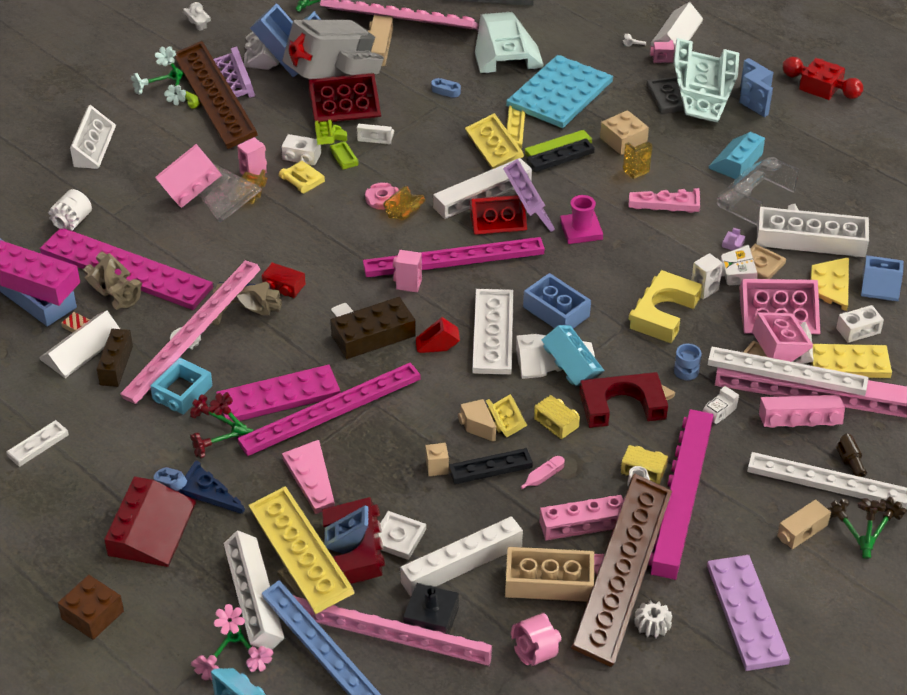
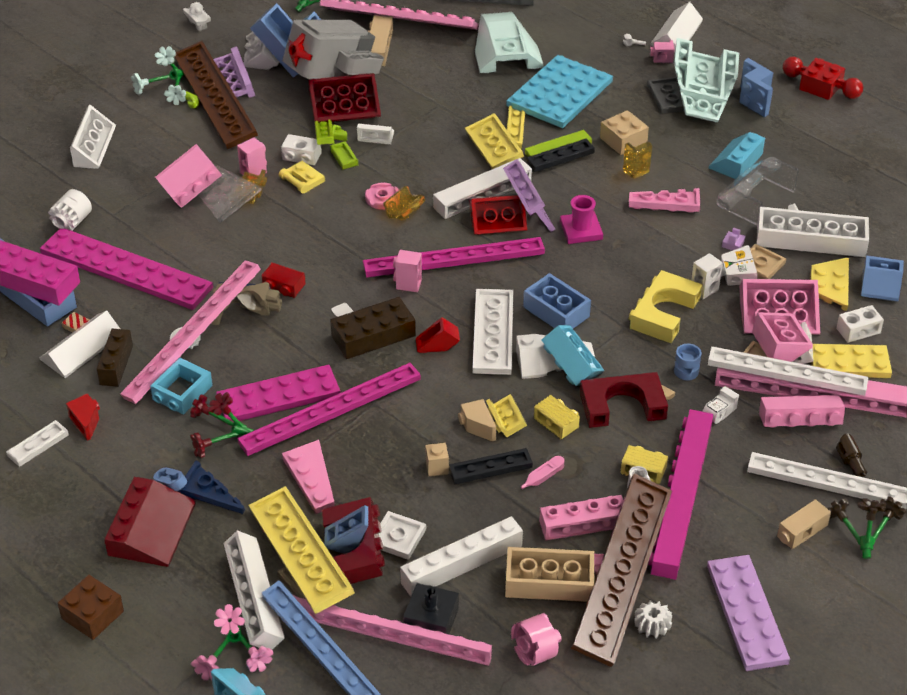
(84, 414): none -> red slope
(124, 291): dark tan hips -> none
(446, 87): medium blue beam -> none

